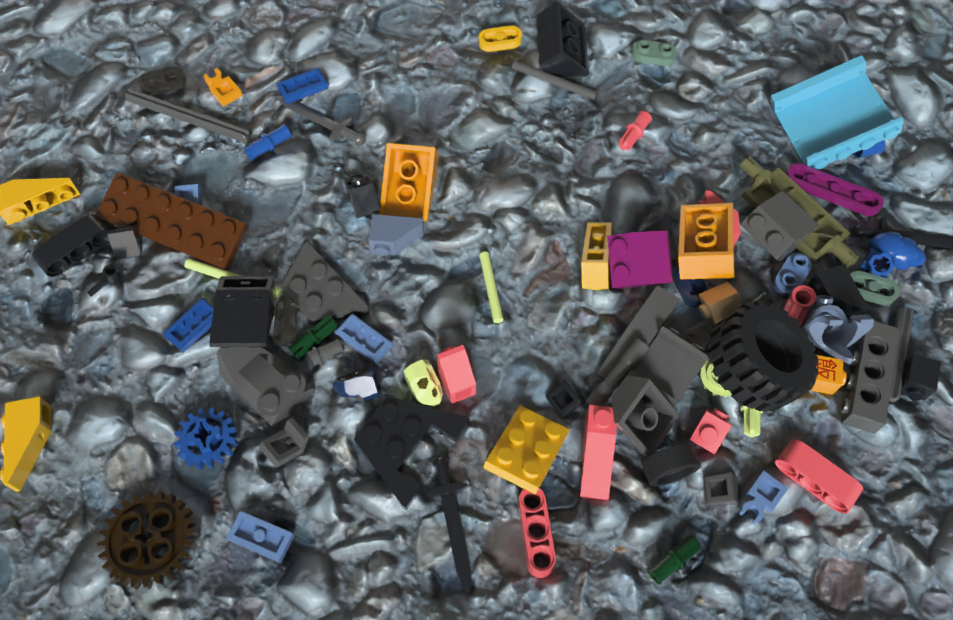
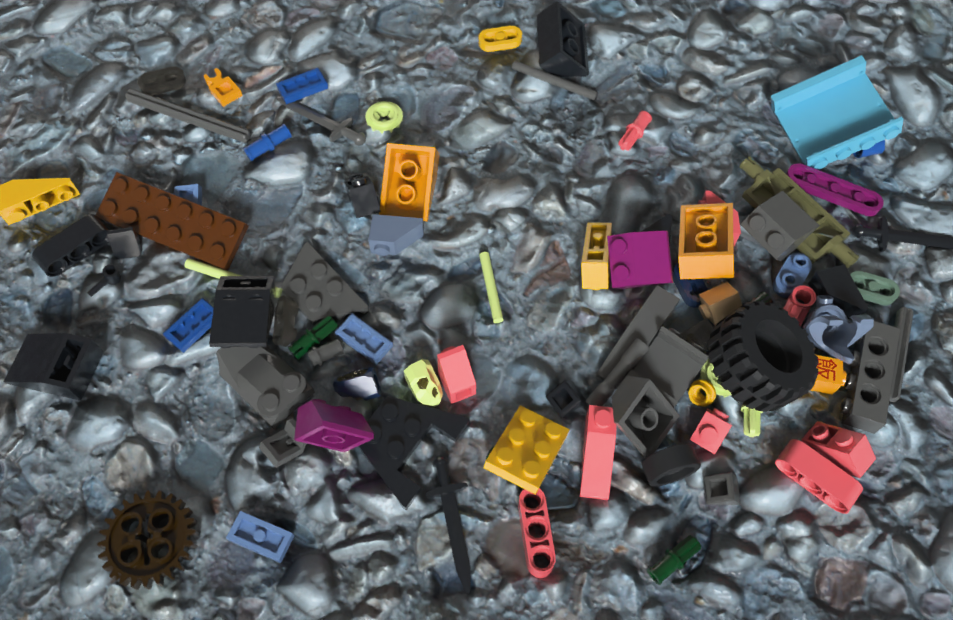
(25, 434): yellow slope -> none
(55, 364): none -> black slope
(217, 442): blue gear -> none
(331, 426): none -> magenta slope
(384, 109): none -> yellowish green gear
(654, 52): sand green plate -> none
(697, 397): none -> yellow plate
(765, 494): medium blue plate -> none
(842, 447): none -> coral slope
(877, 263): blue piece -> none
(901, 248): blue arm -> none
(920, 377): black brick -> none

